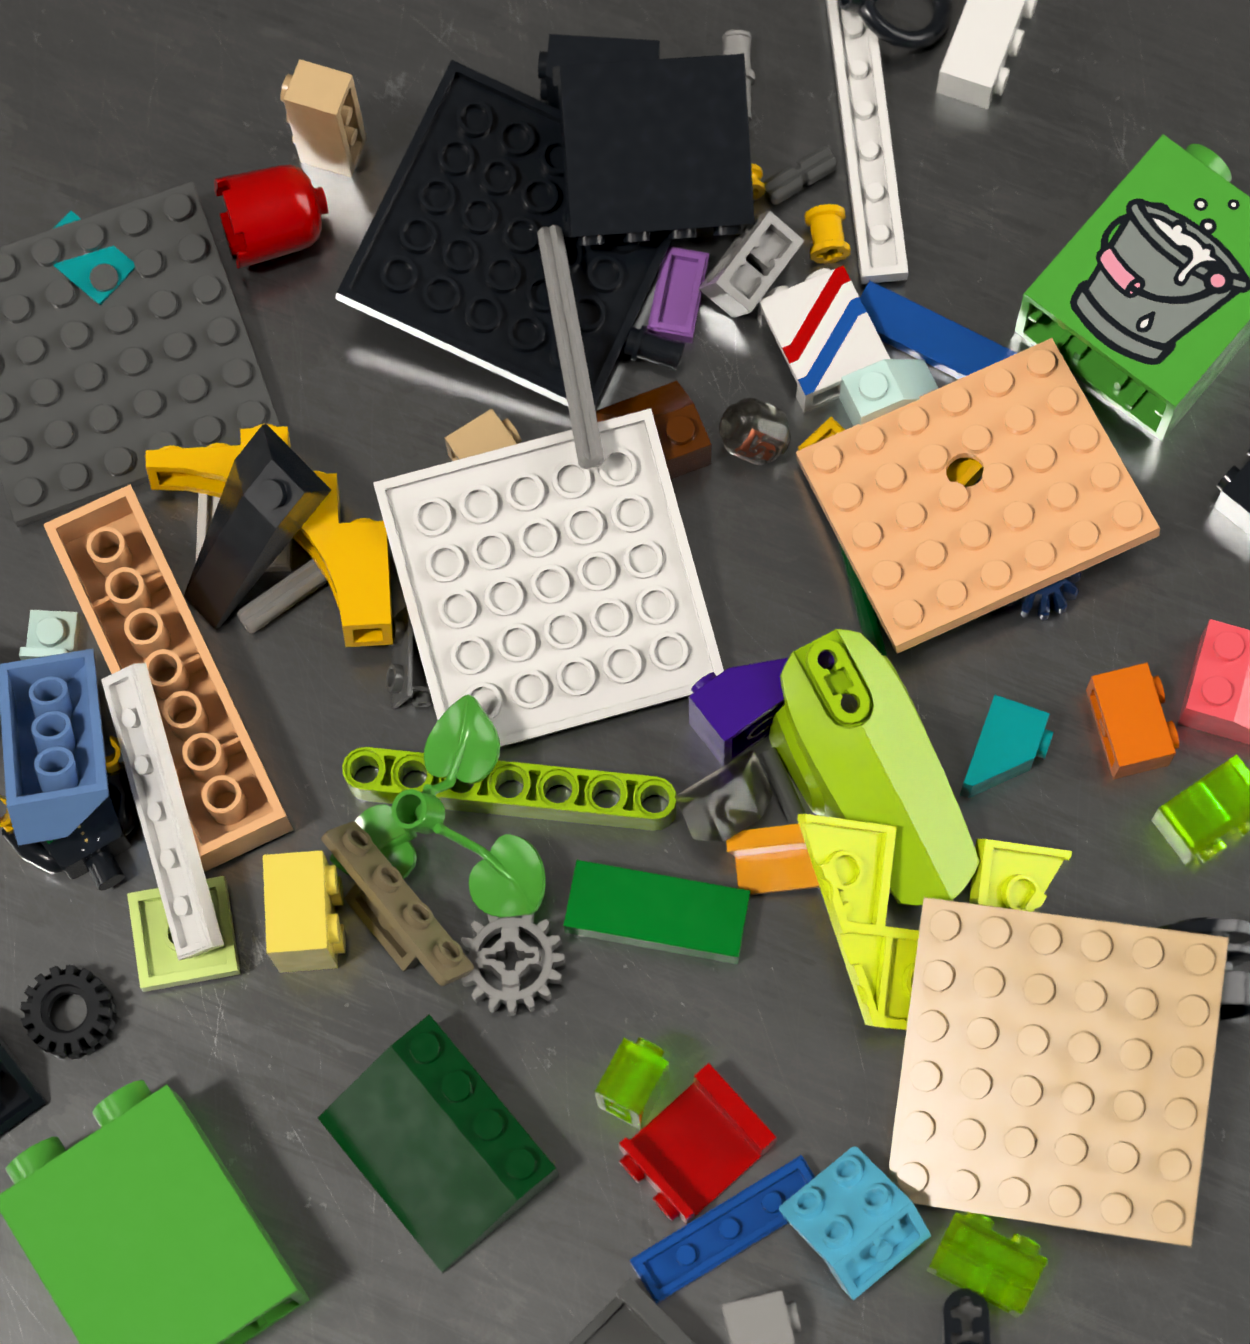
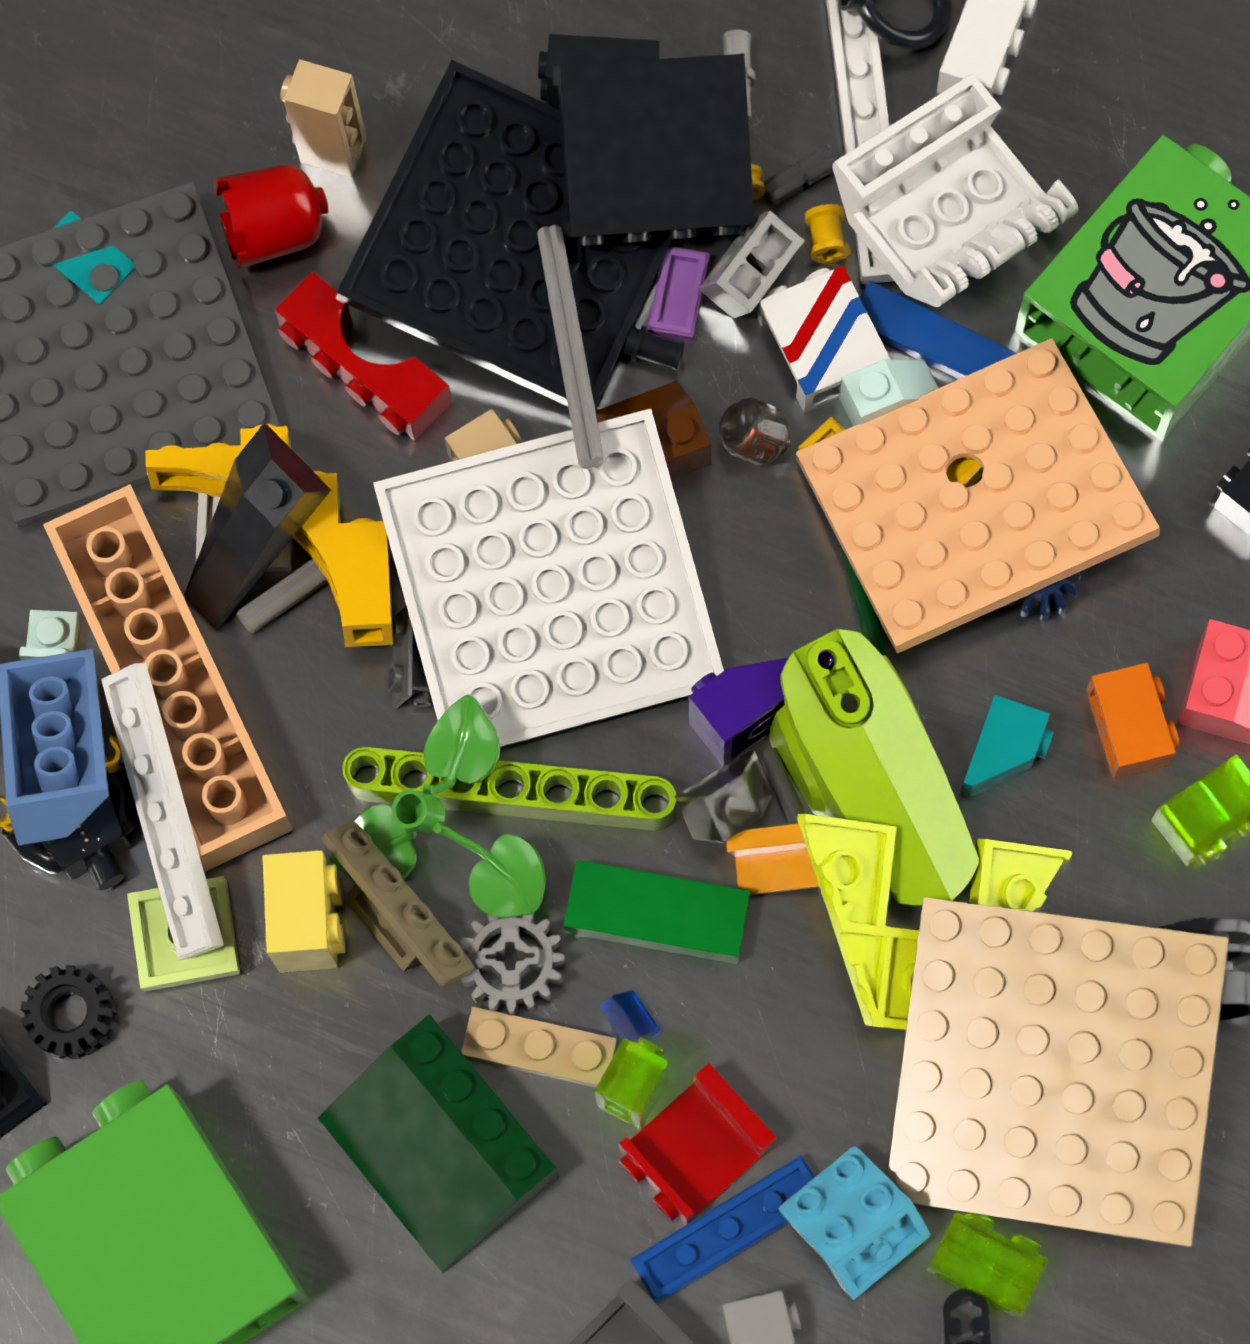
(403, 392): none -> red arch
(537, 1047): none -> tan plate
(629, 1017): none -> clear blue tile
(945, 195): none -> white slope

